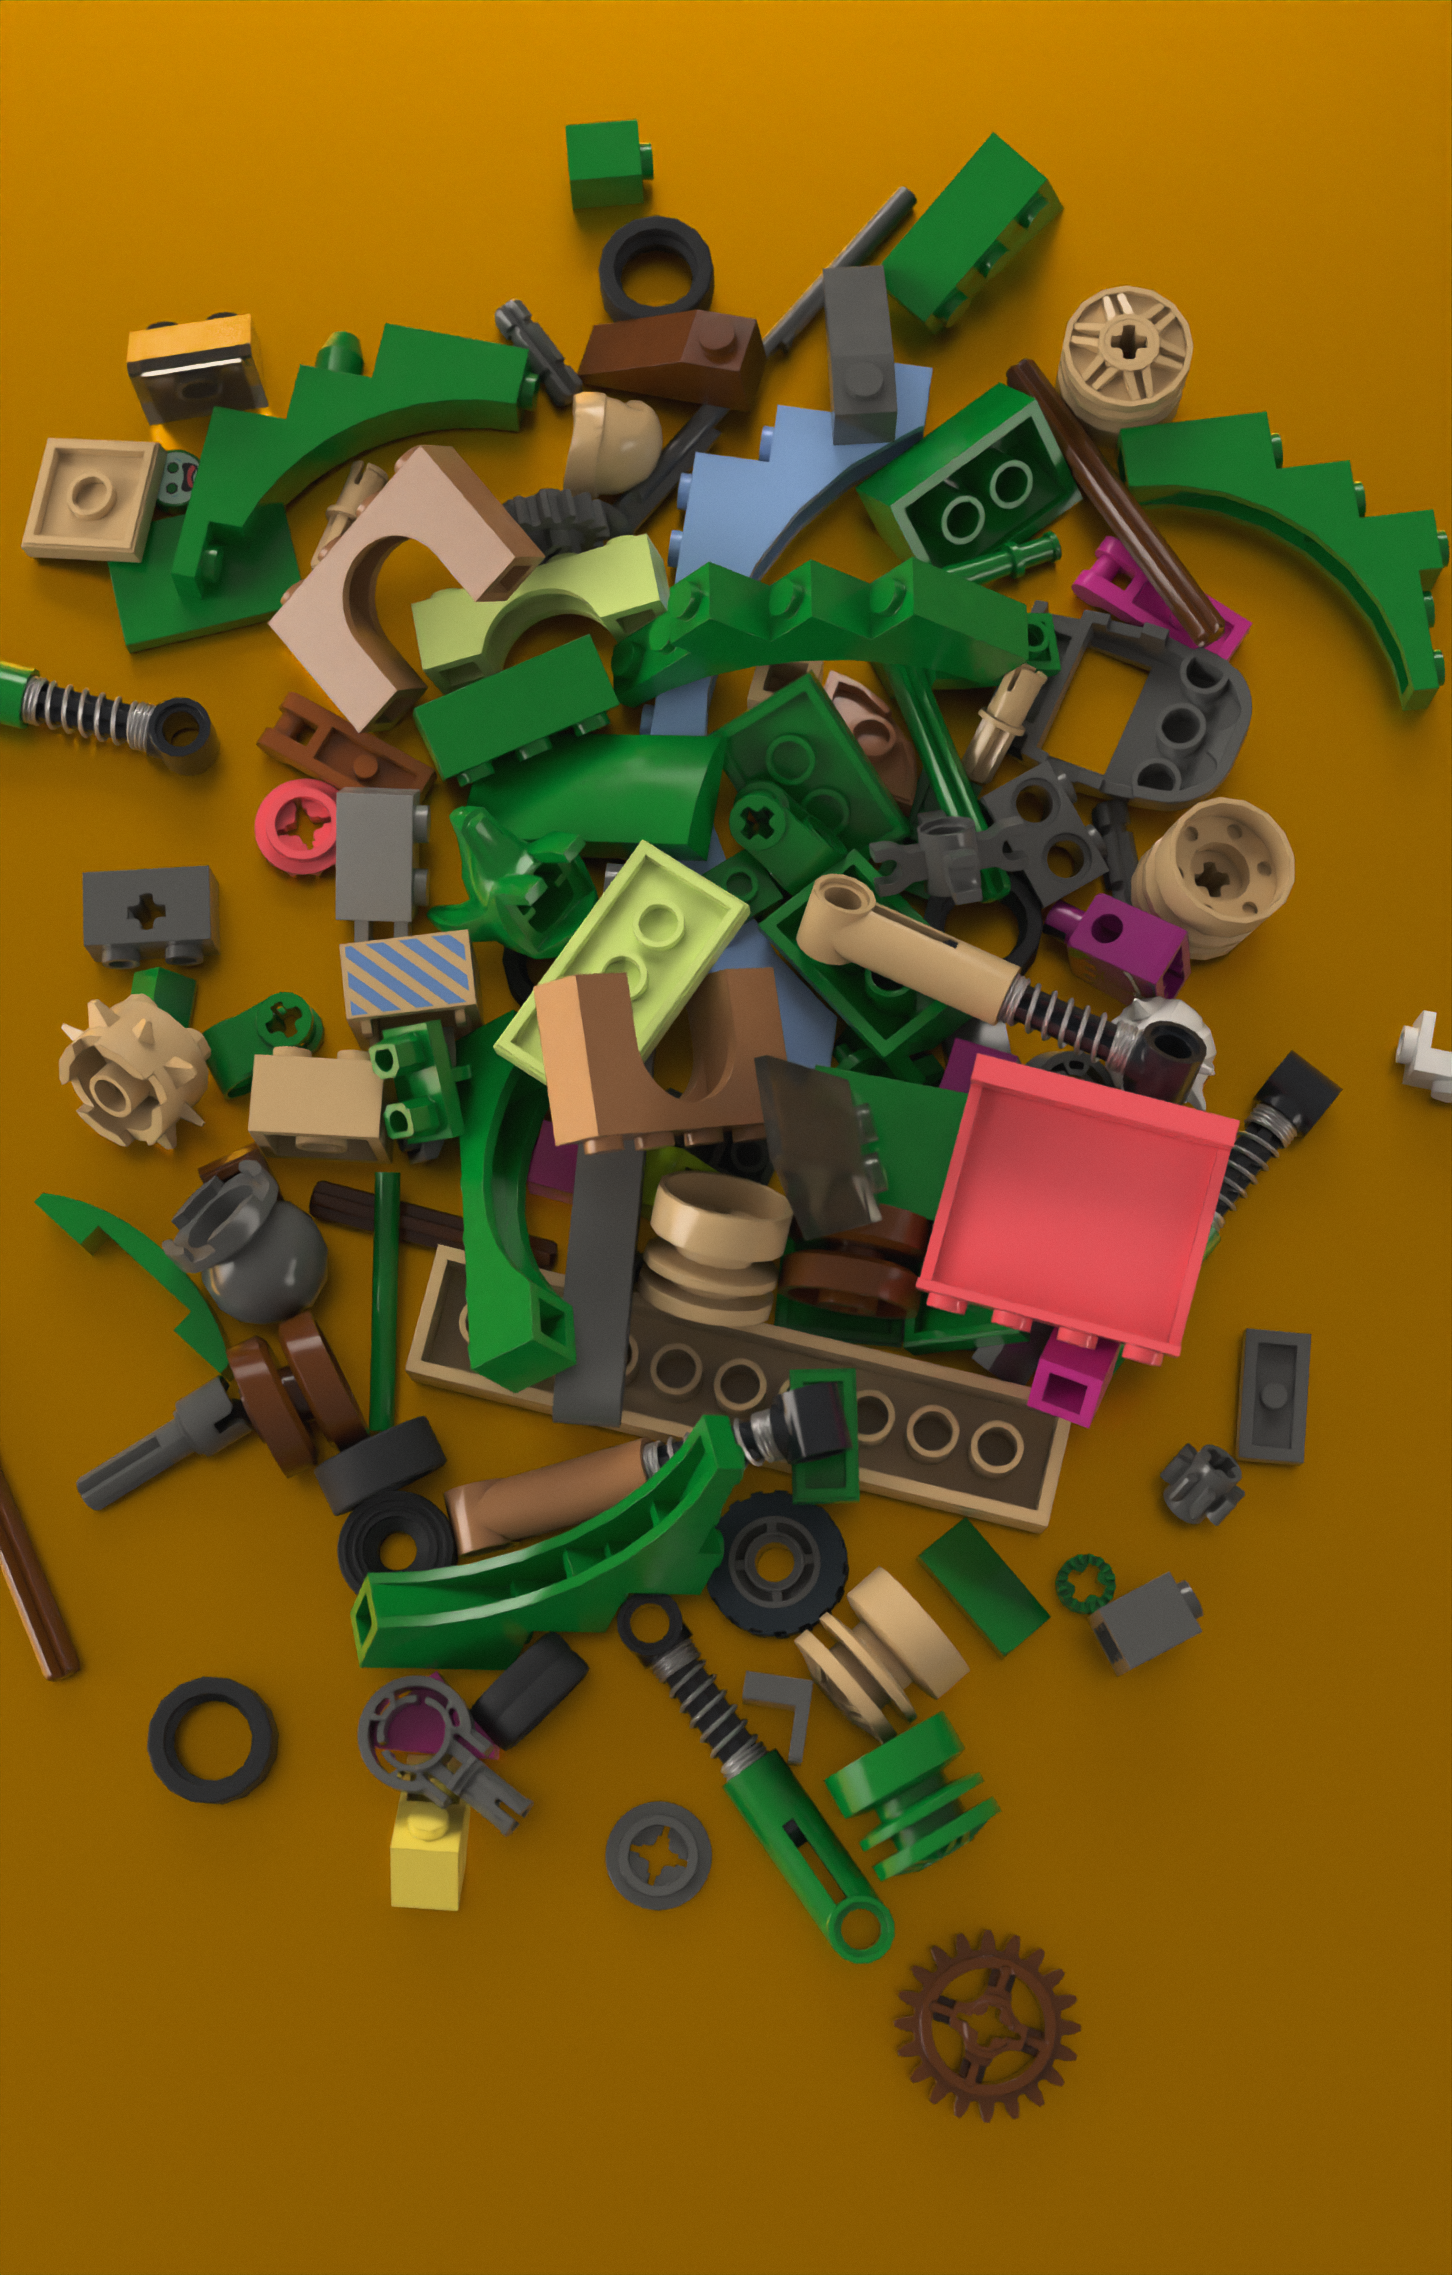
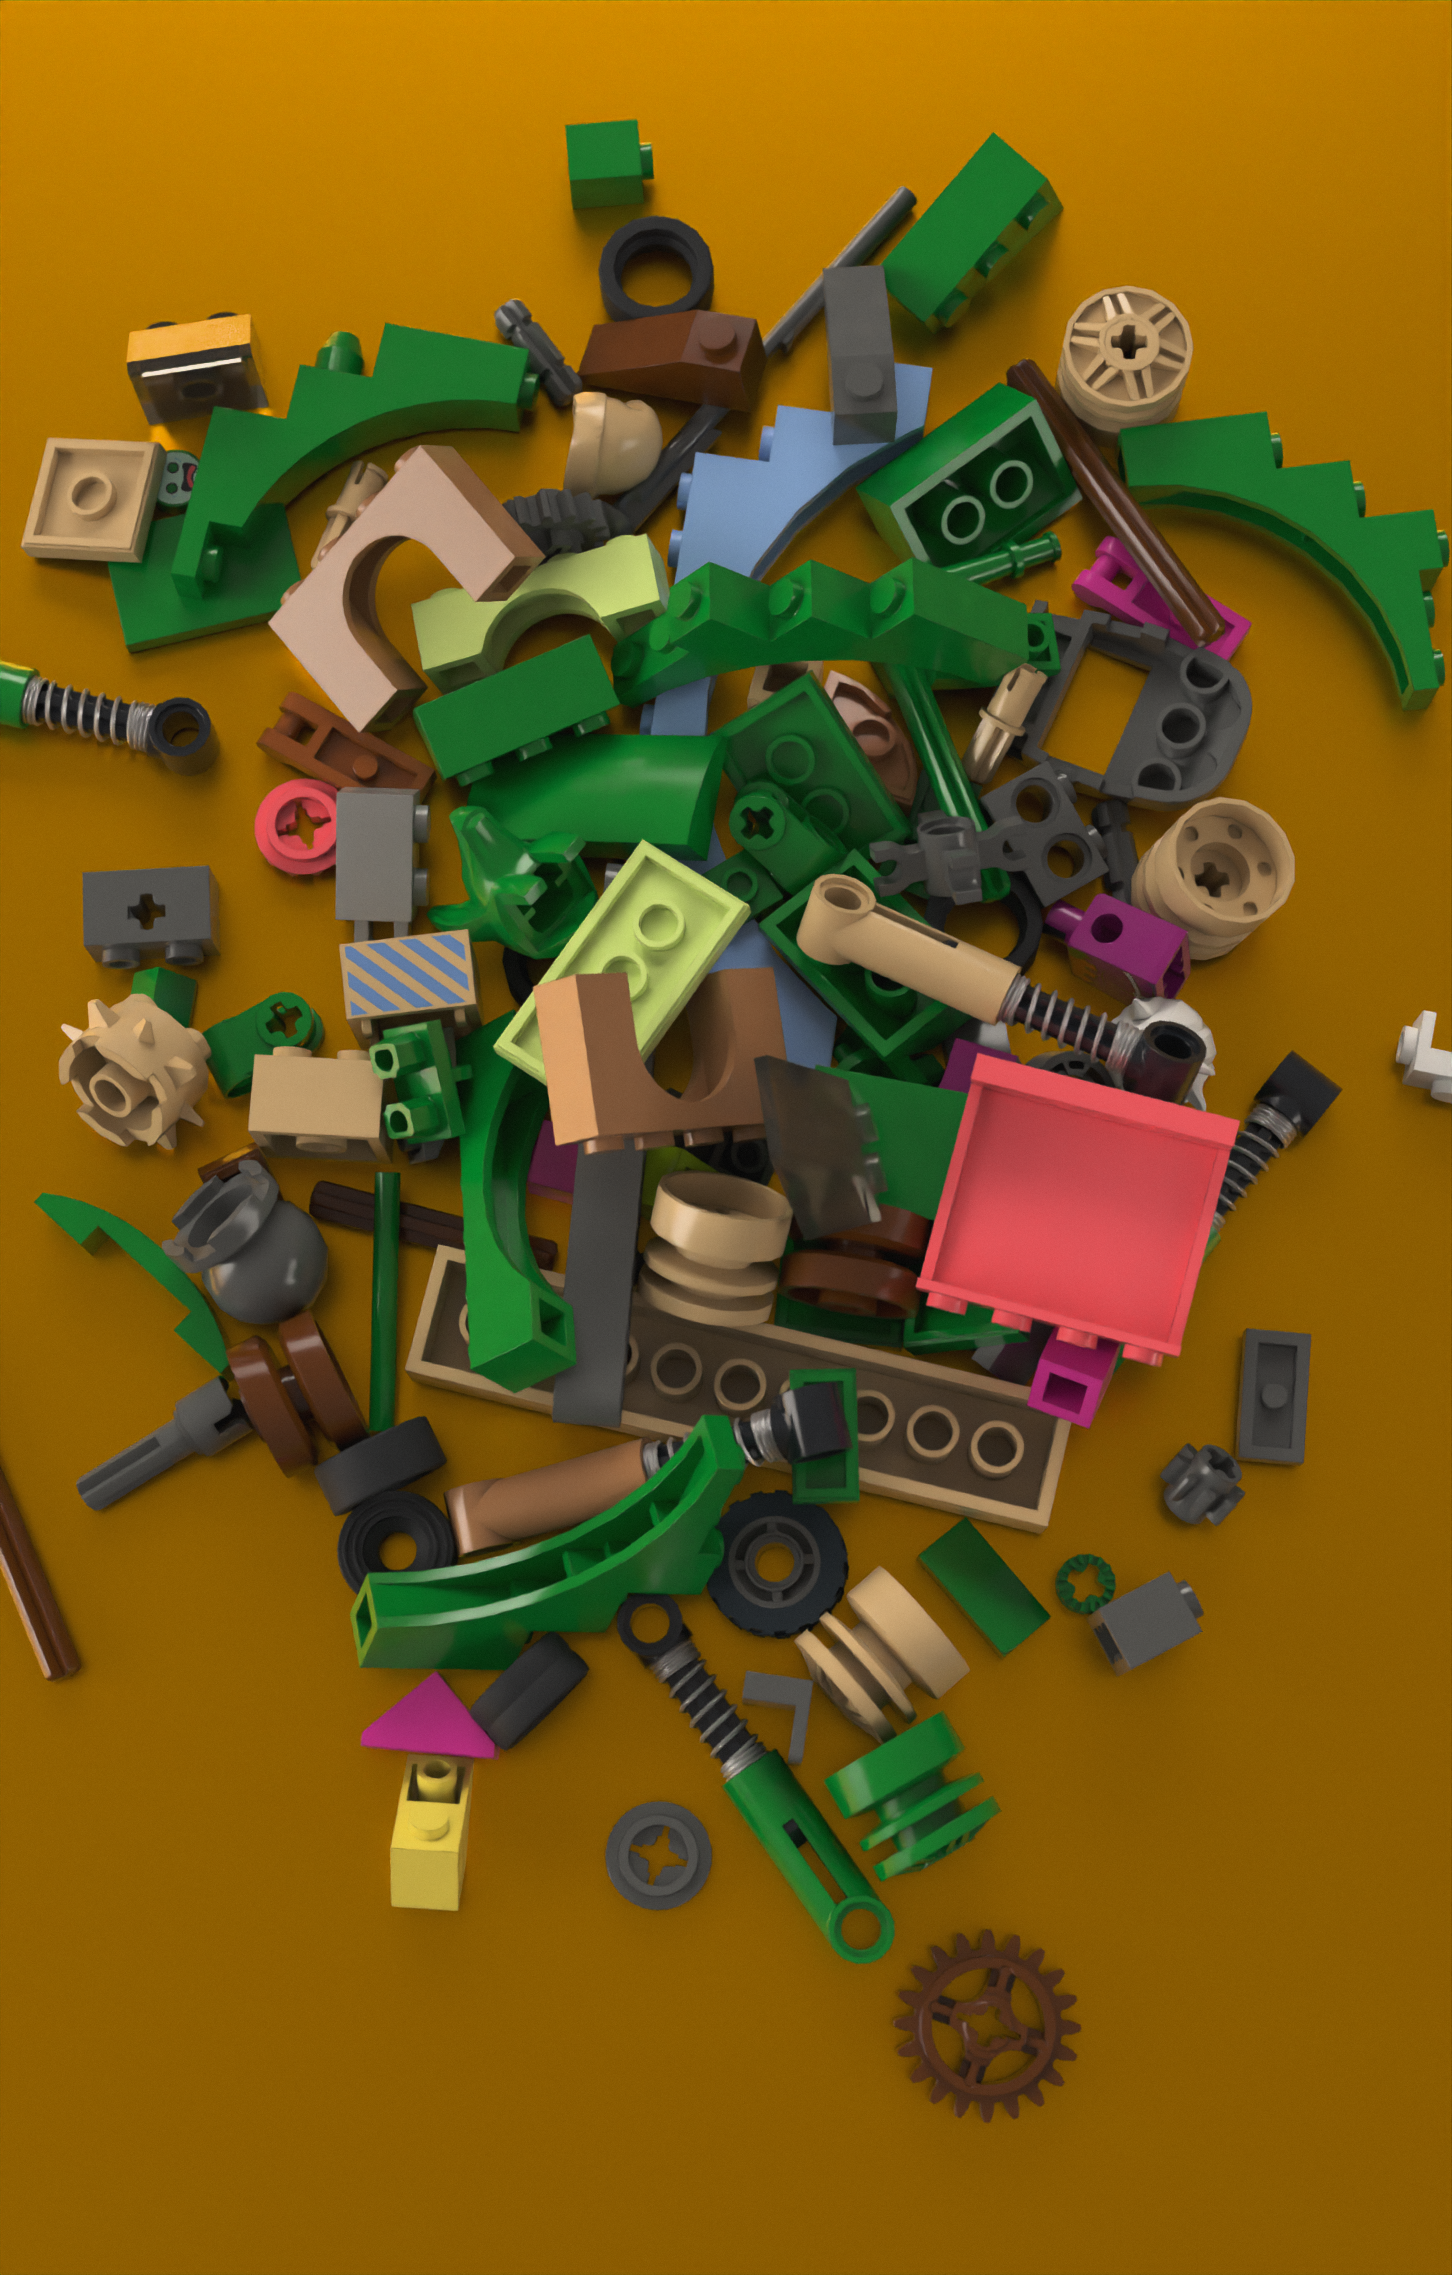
(162, 1740): black tyre -> none
(471, 1782): dark grey pin -> none

